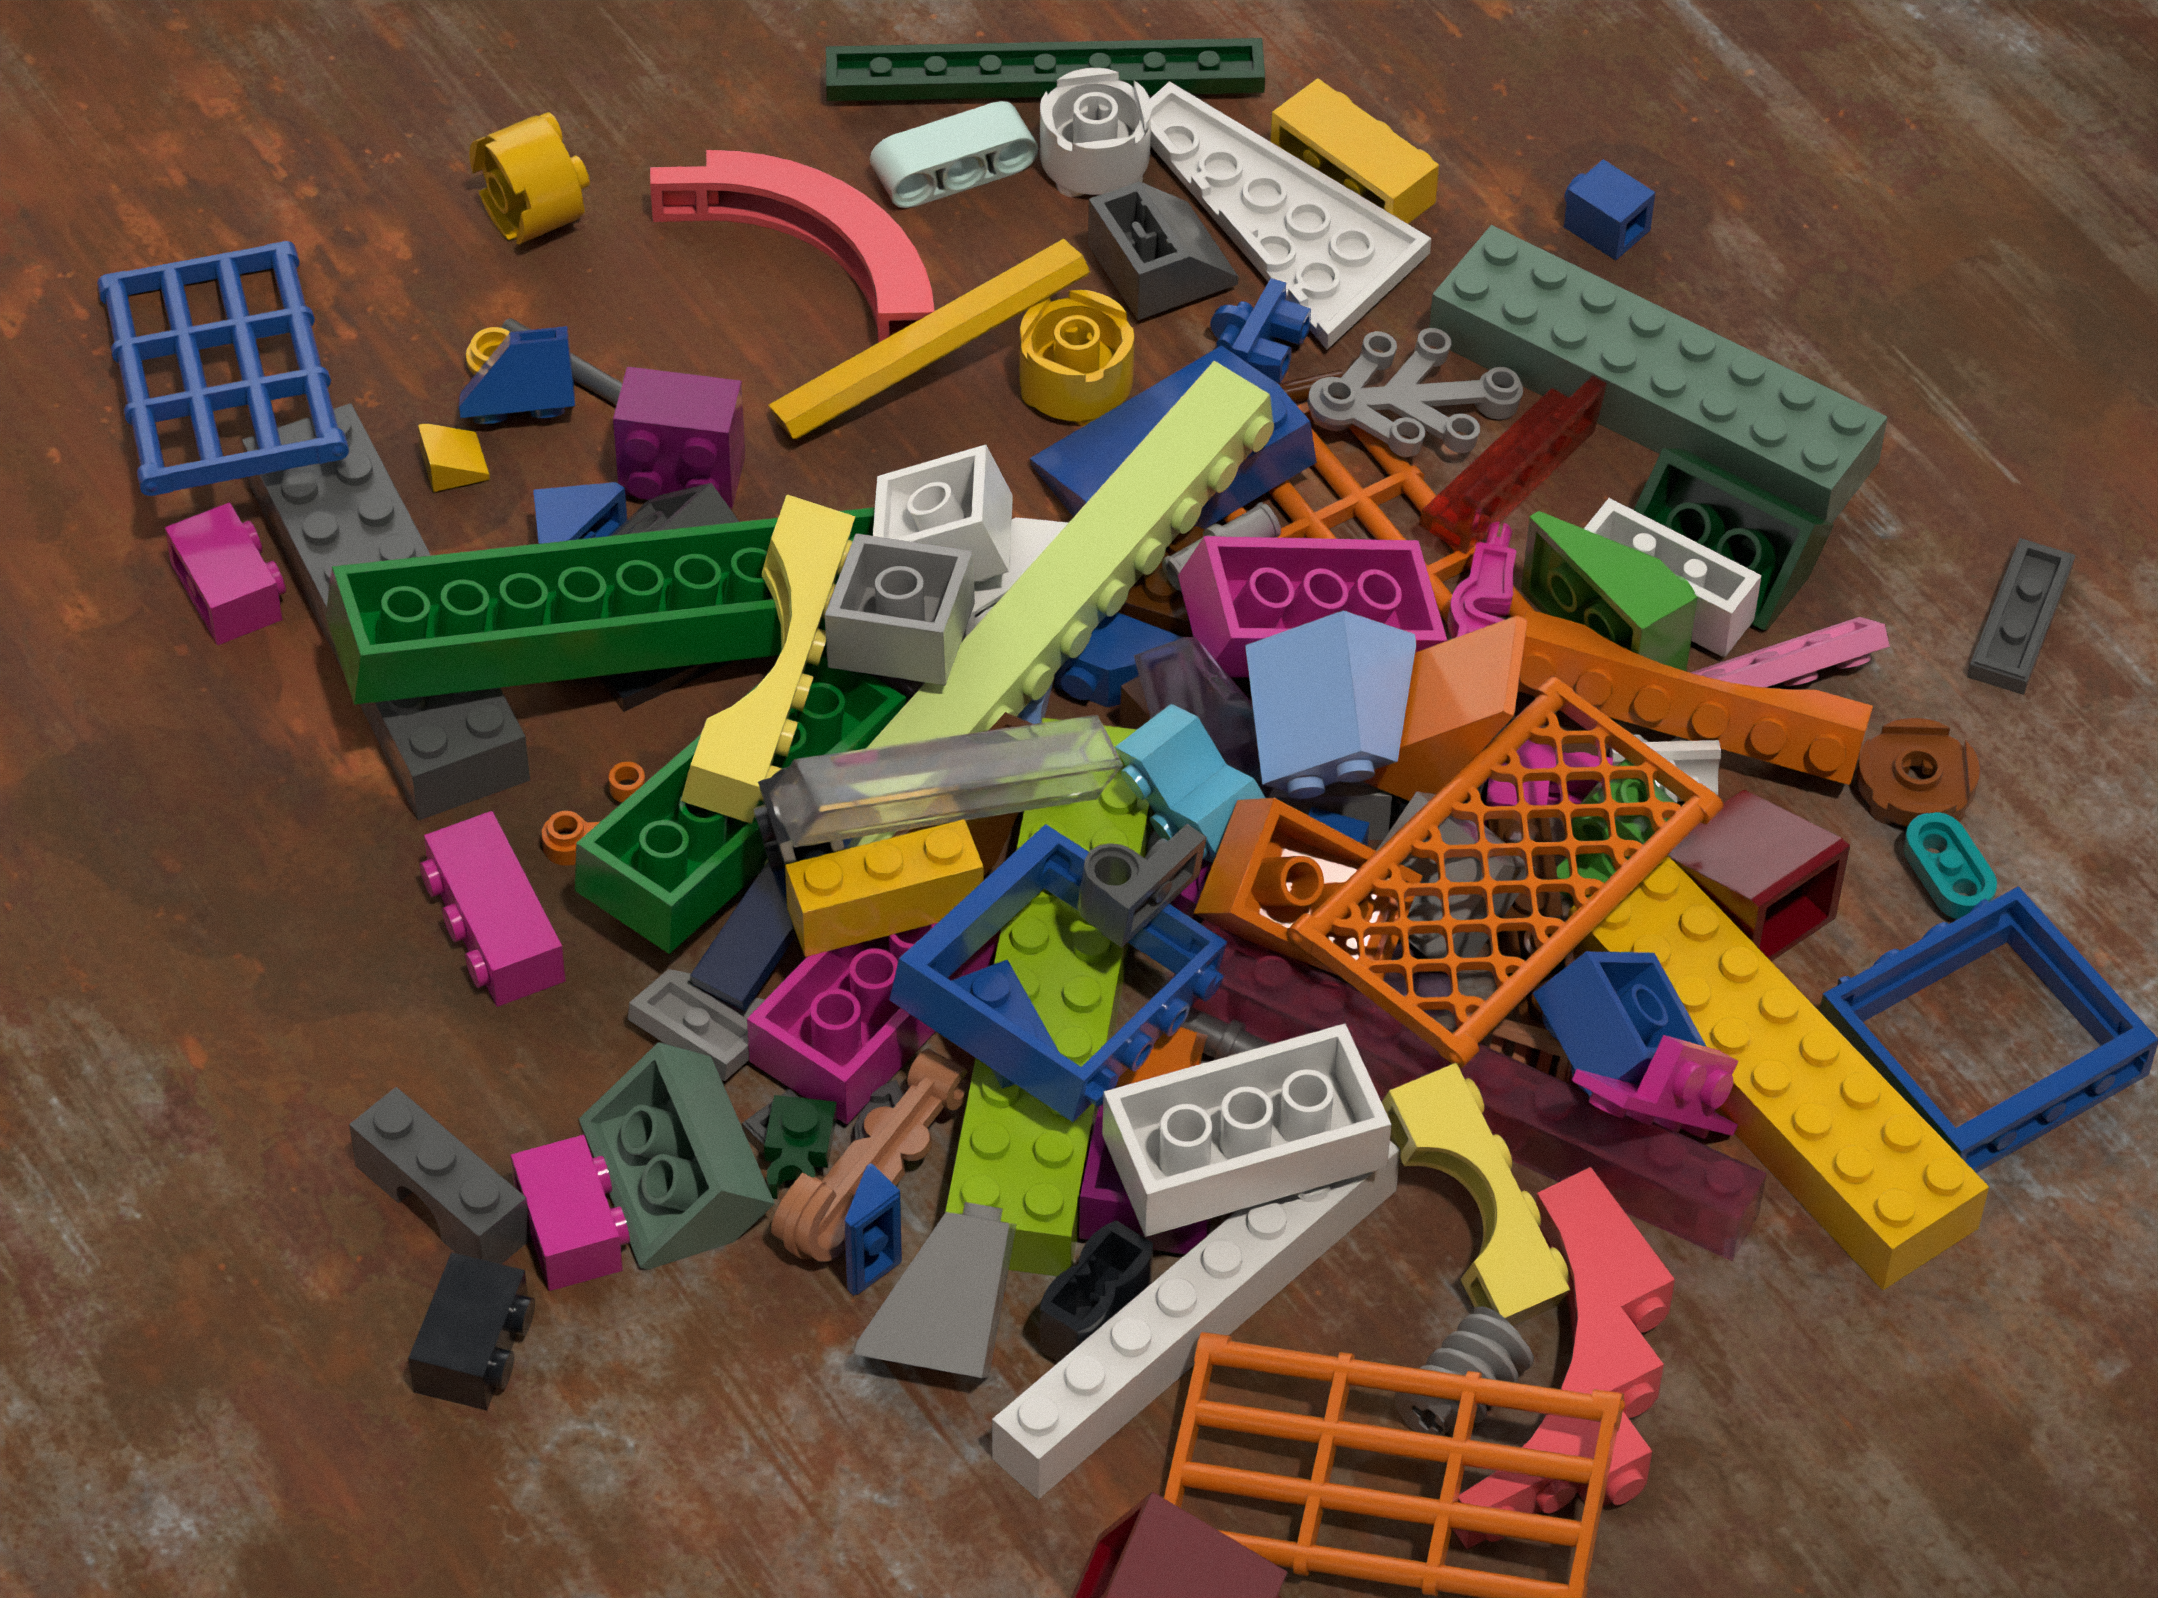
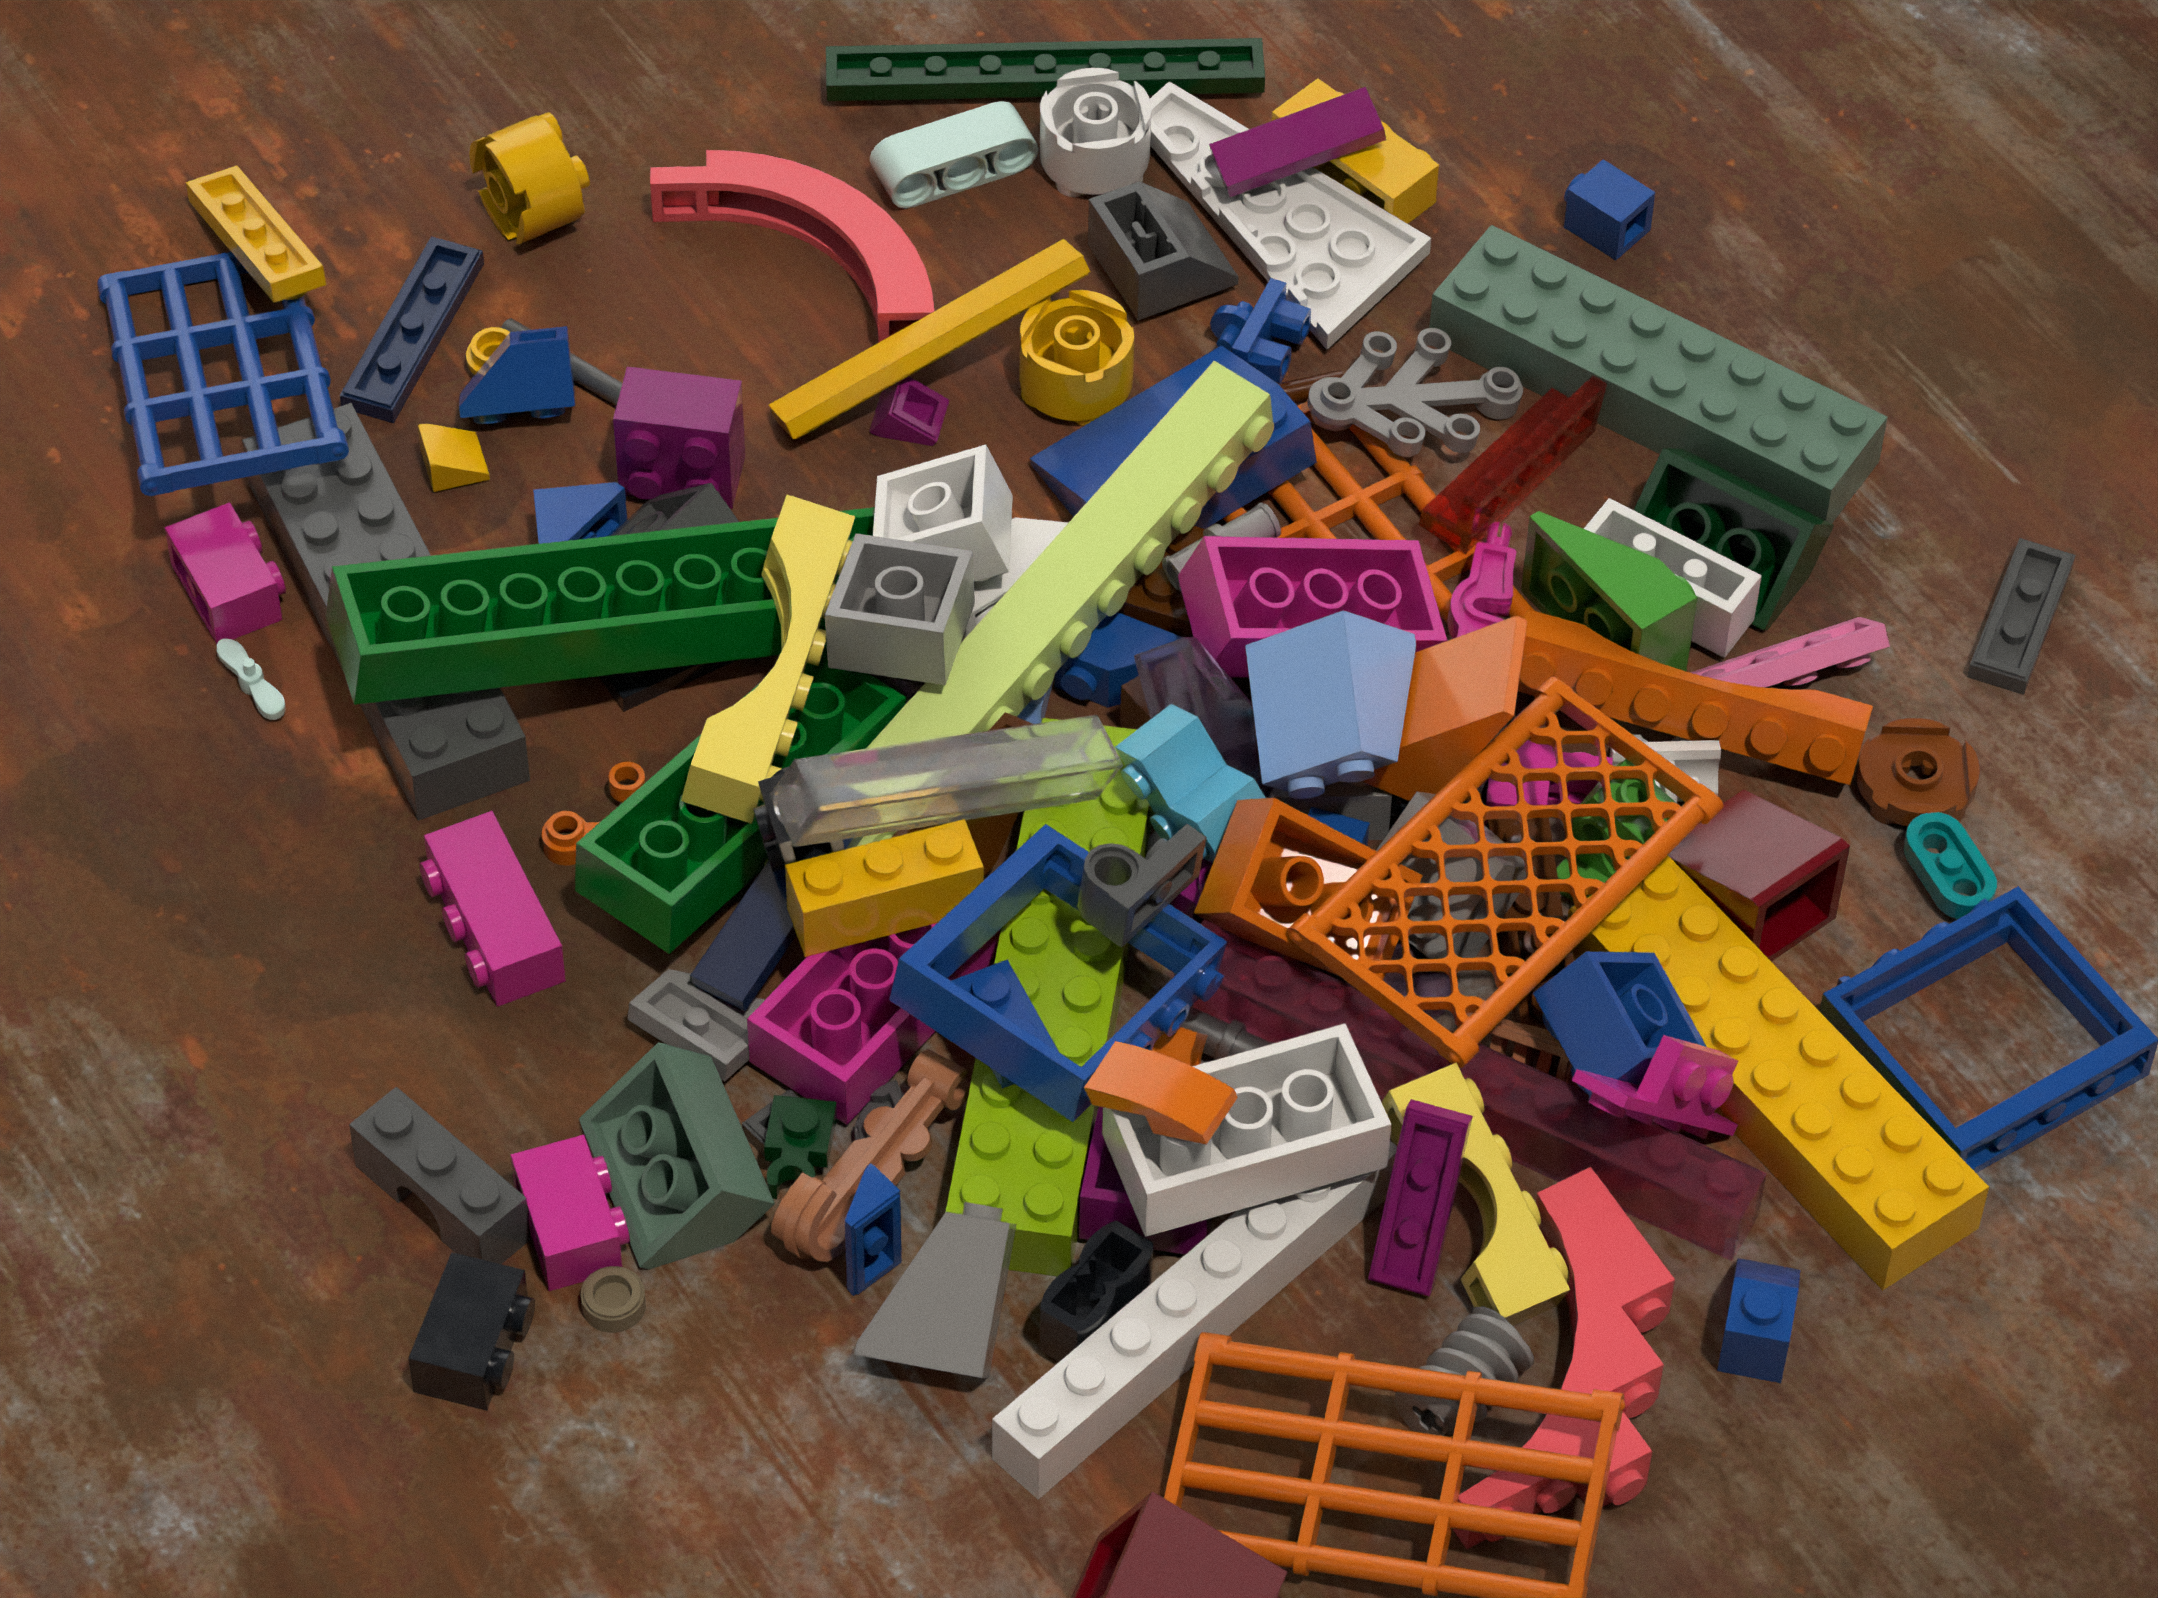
(251, 679): none -> light aqua piece
(256, 234): none -> yellow plate
(412, 329): none -> dark blue tile
(613, 1299): none -> dark tan tile
(909, 413): none -> magenta slope
(1169, 1093): none -> orange slope
(1297, 142): none -> magenta tile
(1420, 1197): none -> magenta tile
(1759, 1320): none -> blue slope

